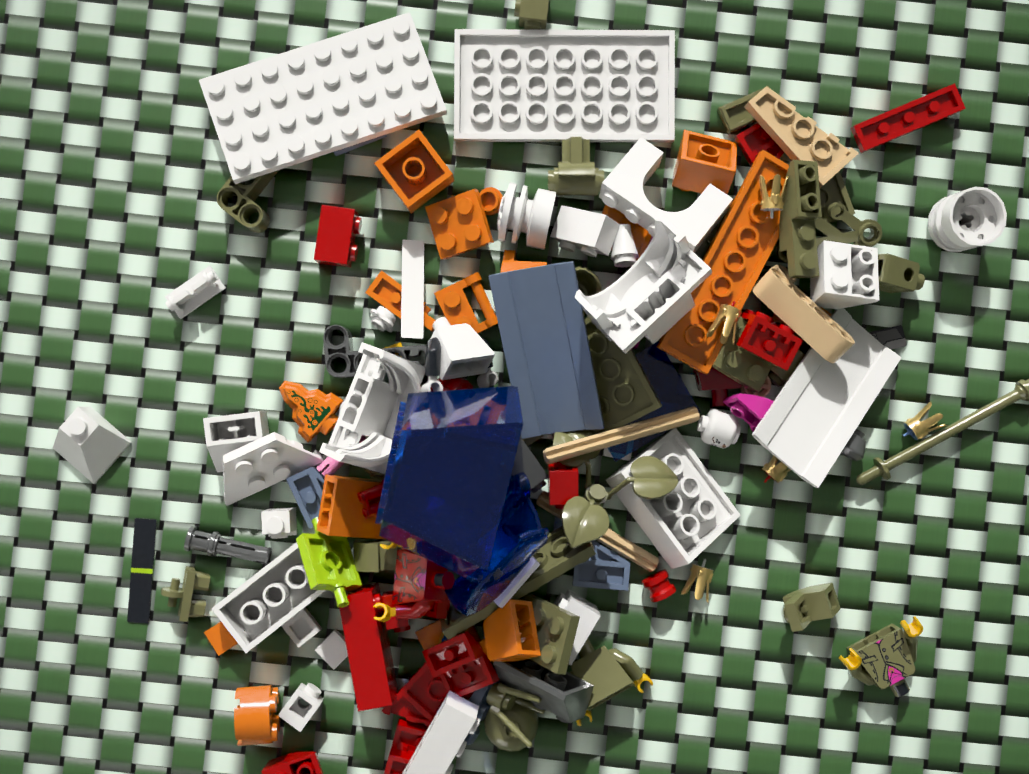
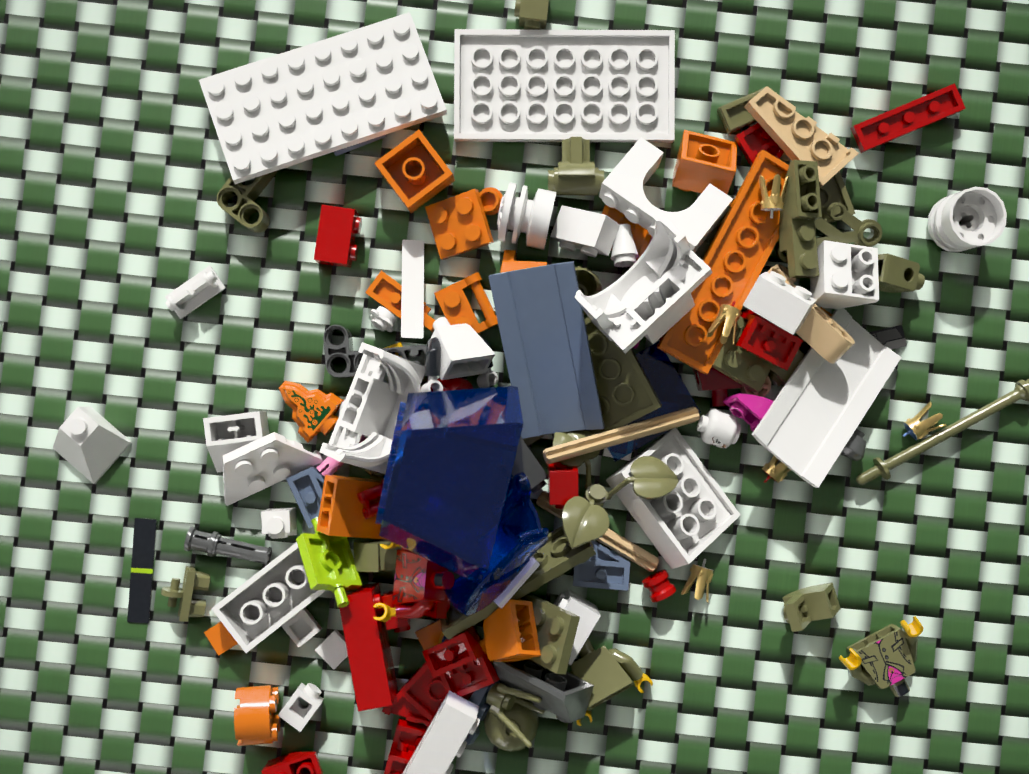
(780, 301): none -> white brick

